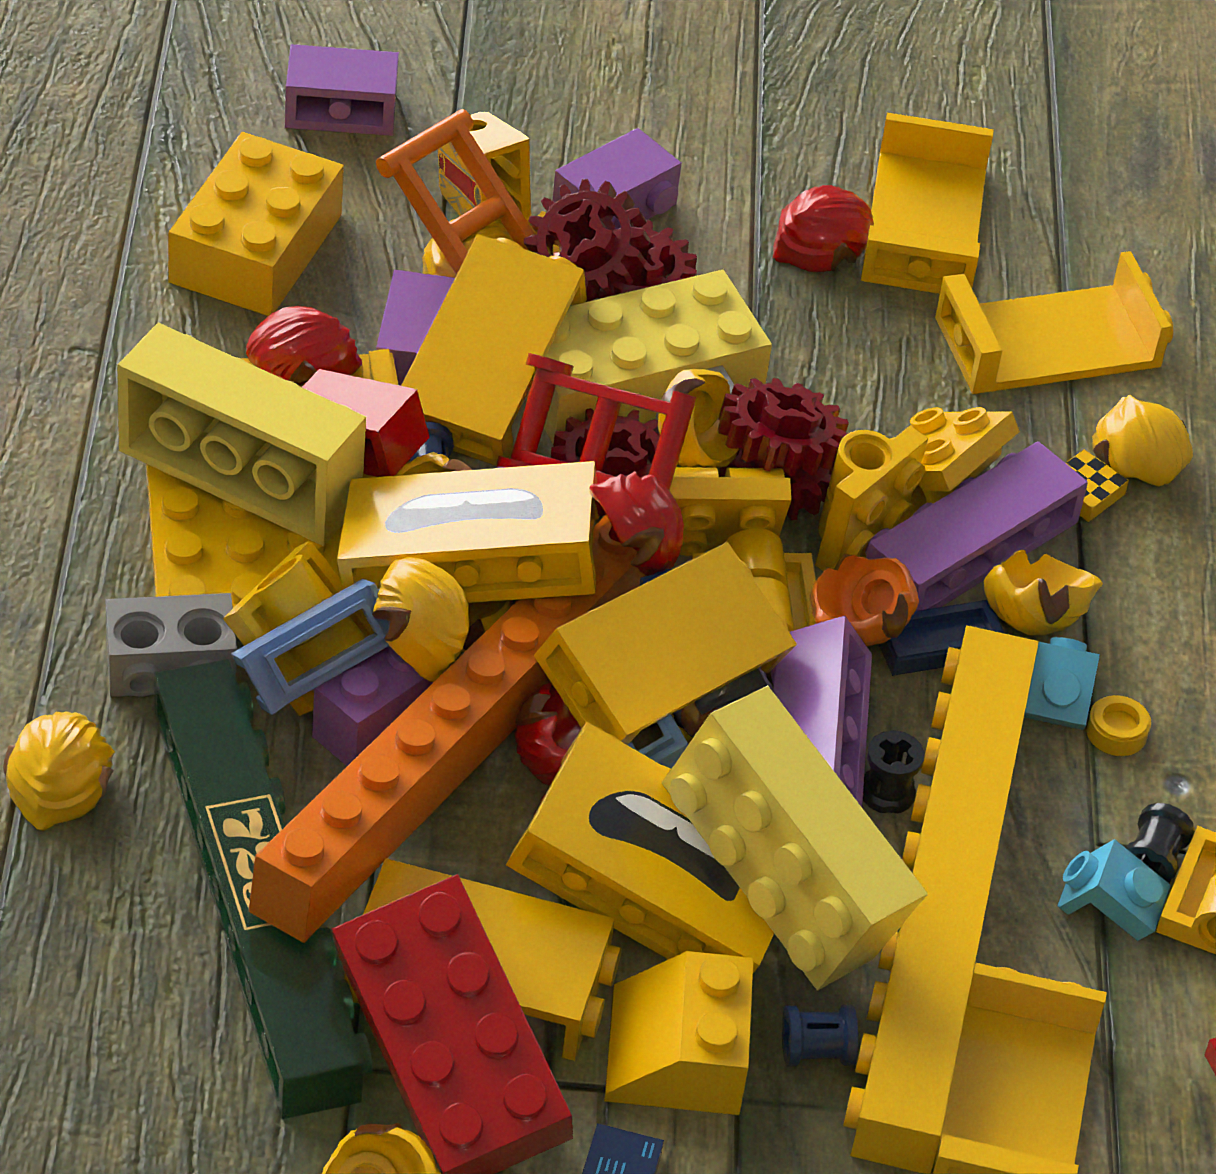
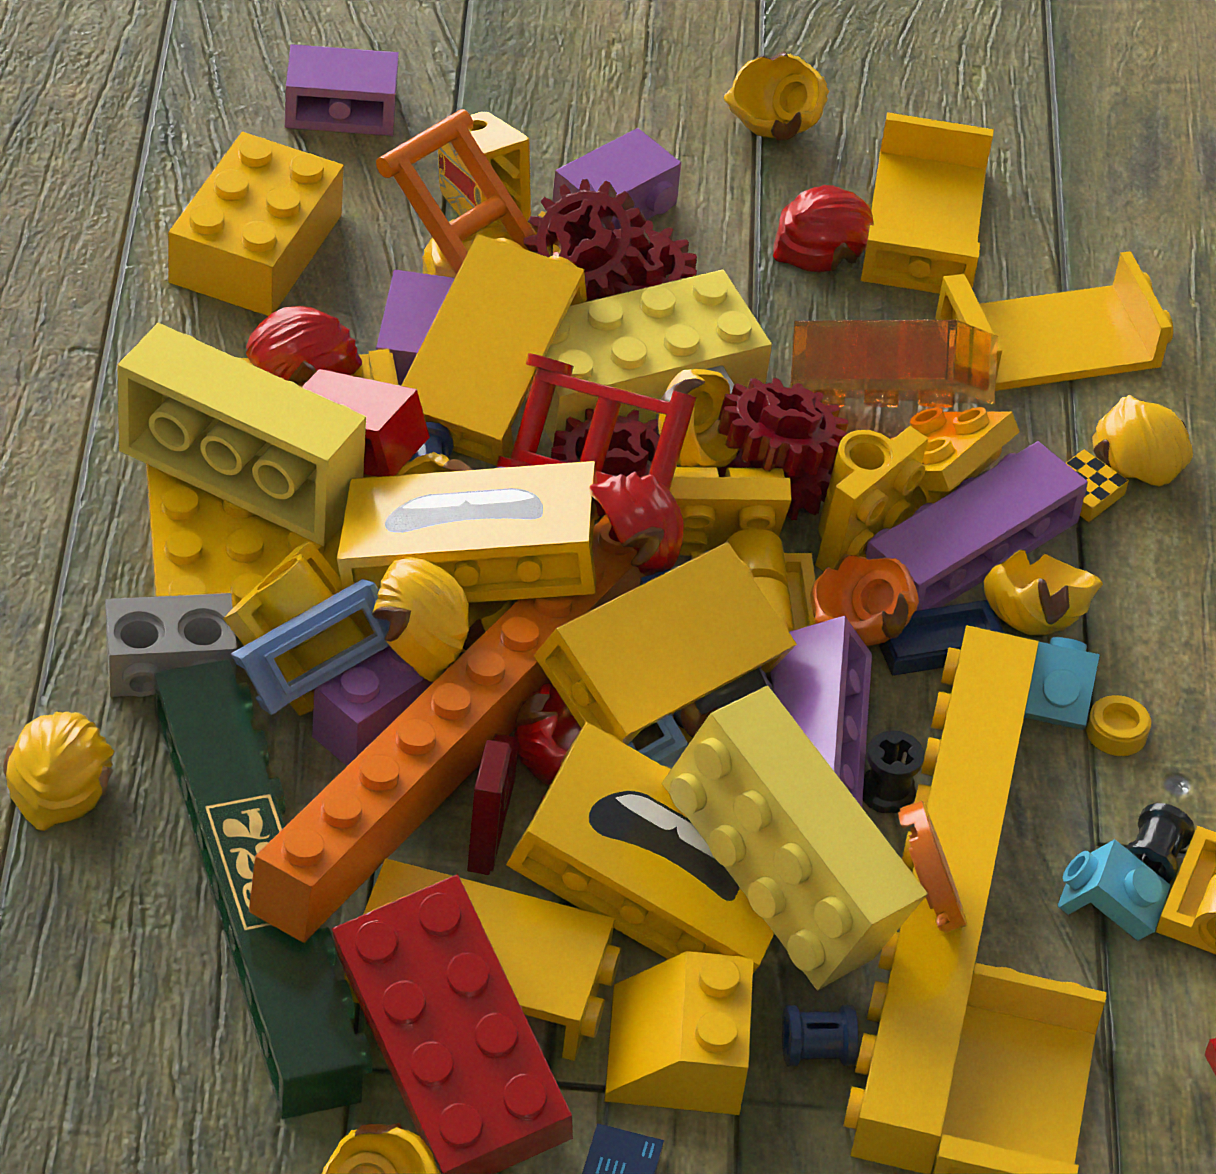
(492, 801): none -> dark red tile
(778, 96): none -> yellow hair
(895, 361): none -> clear orange wedge
(932, 867): none -> orange tile

